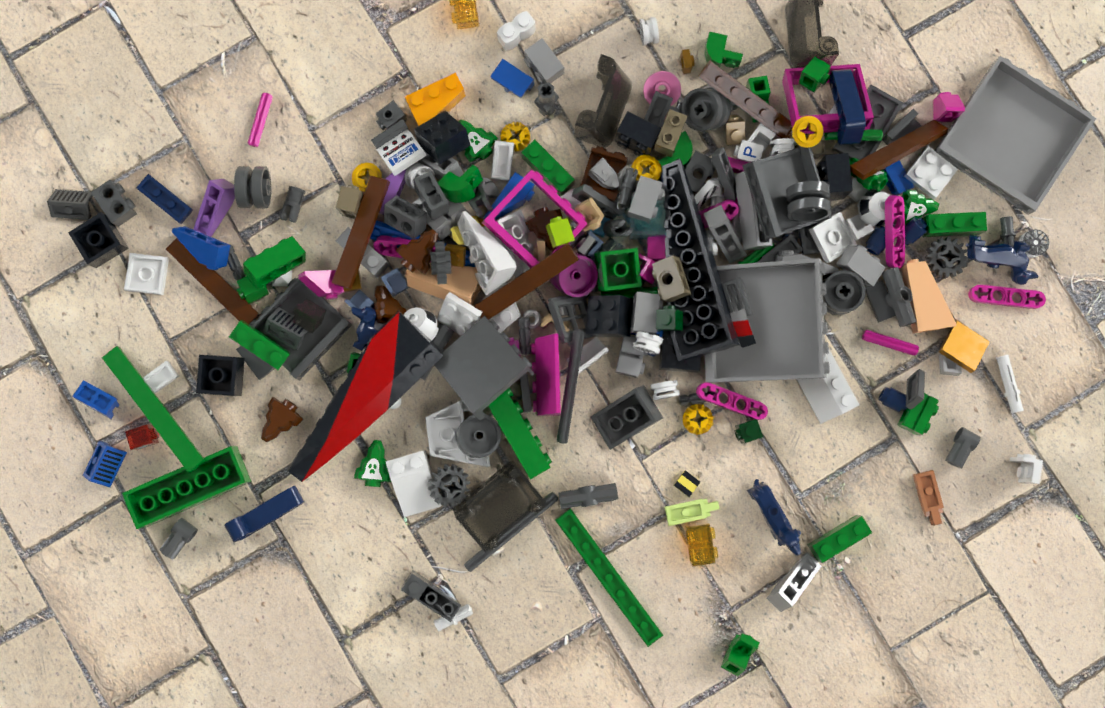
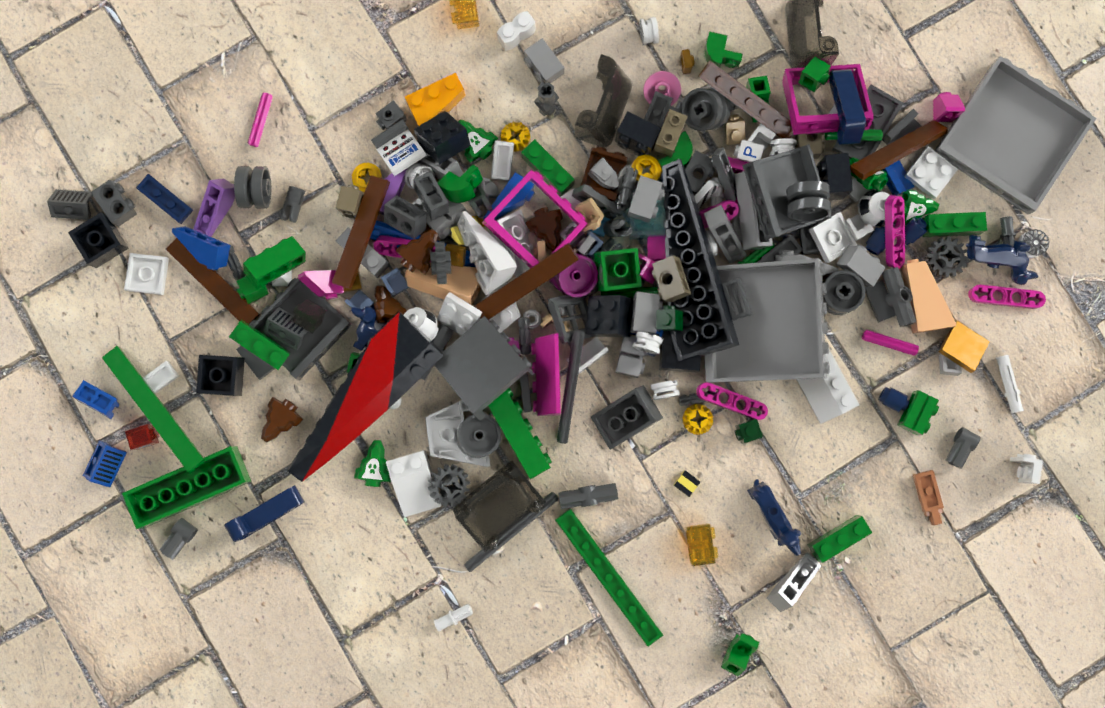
(430, 595): dark grey slope -> none
(512, 78): blue panel -> none
(559, 232): lime brick -> none
(689, 511): yellowish green hinge -> none
(742, 328): sticker -> none
(812, 139): yellow gear -> none
(915, 389): dark grey tile -> none

